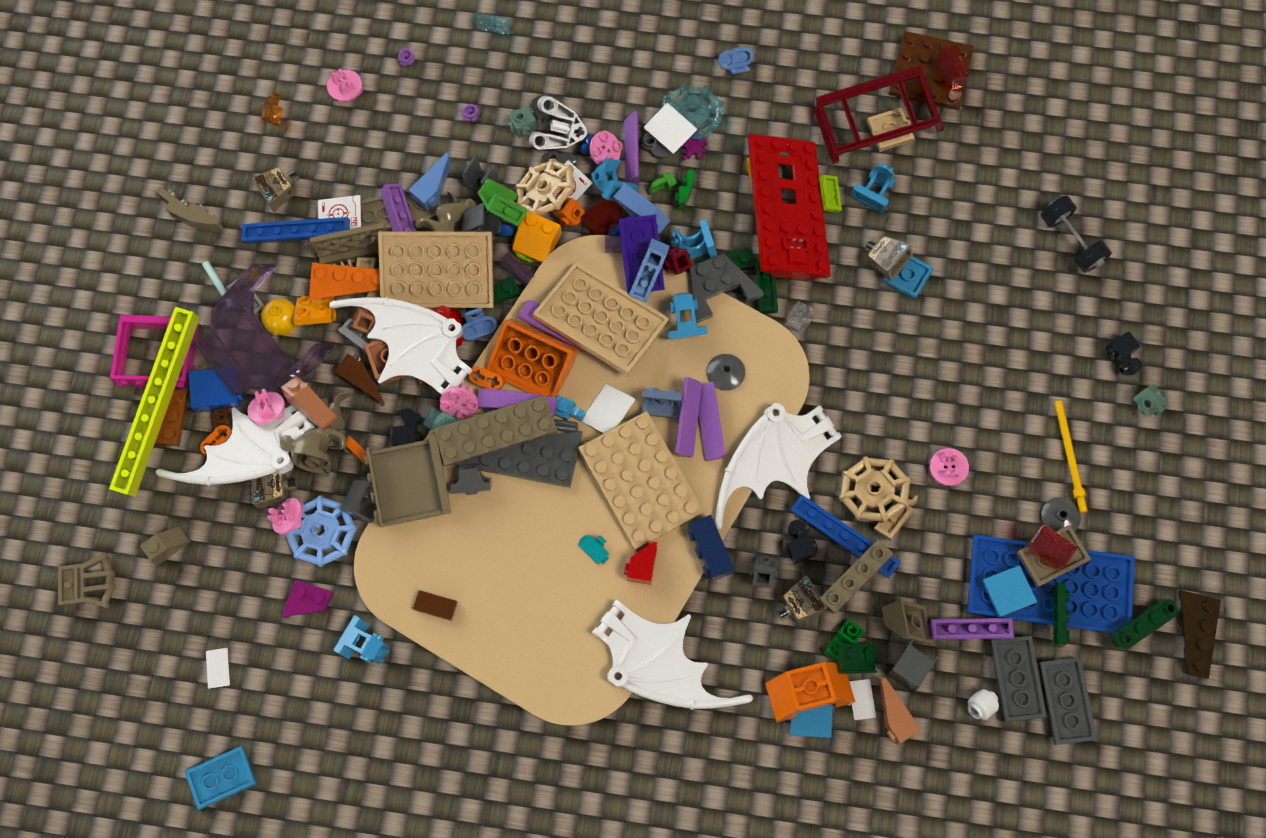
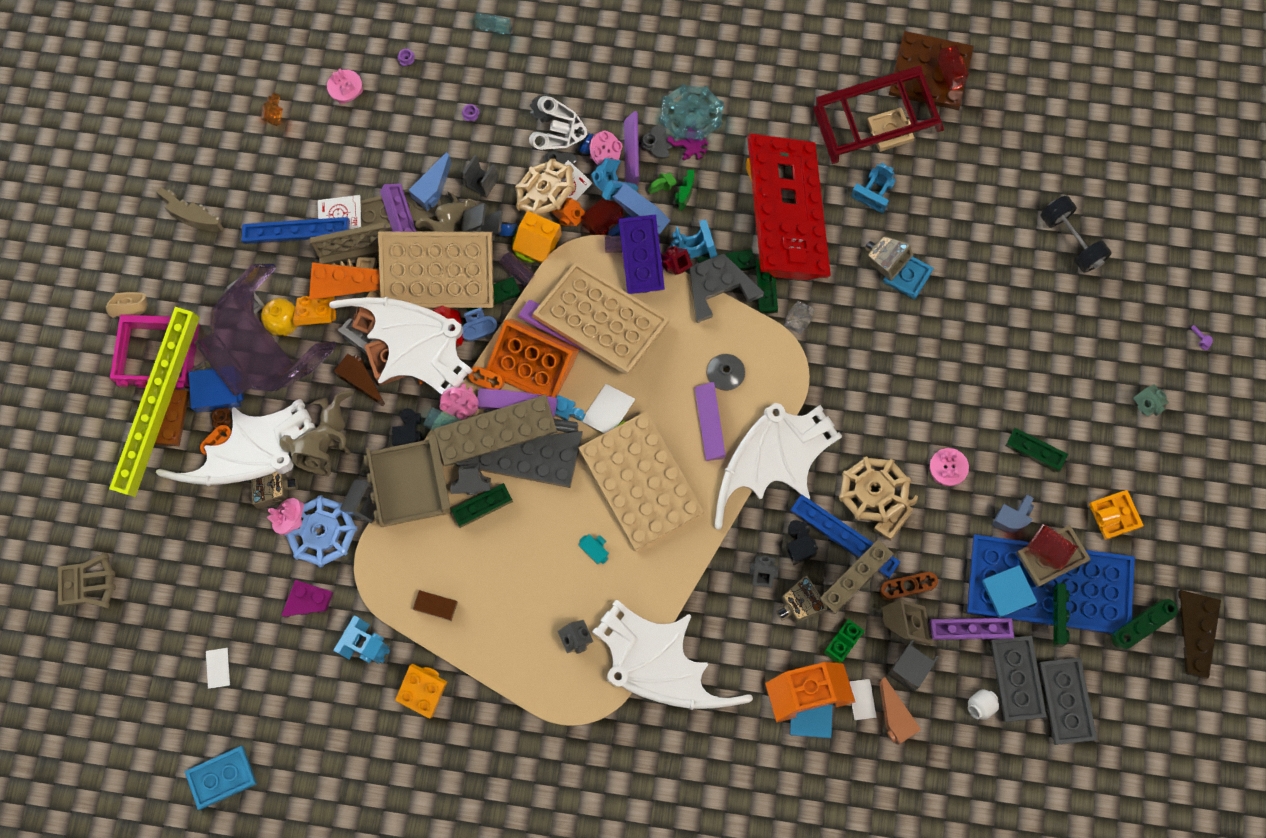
(127, 304): none -> tan piece
(165, 544): dark tan slope -> none
(215, 279): light aqua bar -> none
(266, 407): bright pink plate -> none
(276, 186): torso -> none
(308, 403): nougat slope -> none
(356, 449): orange beam -> none
(421, 690): none -> light orange plate
(481, 505): none -> dark green plate
(501, 202): bright green panel -> none
(522, 122): sand green brick -> none
(575, 637): none -> dark grey brick
(641, 565): red slope -> none
(649, 270): medium blue slope -> none
(662, 403): sand blue bracket -> none
(670, 128): white sticker -> none
(688, 328): dark azure tile -> none
(688, 417): medium lavender slope -> none
(710, 548): dark blue brick -> none
(736, 59): medium blue bracket -> none
(830, 193): lime plate -> none
(857, 658): dark green plate -> none
(924, 587): none -> dark orange beam
(1014, 520): none -> sand blue brick
(1036, 450): none -> dark green plate
(1051, 514): dark grey dish -> none
(1078, 492): yellow bar -> none
(1116, 514): none -> light orange plate
(1121, 351): black brick -> none
(1206, 341): none -> medium lavender hand

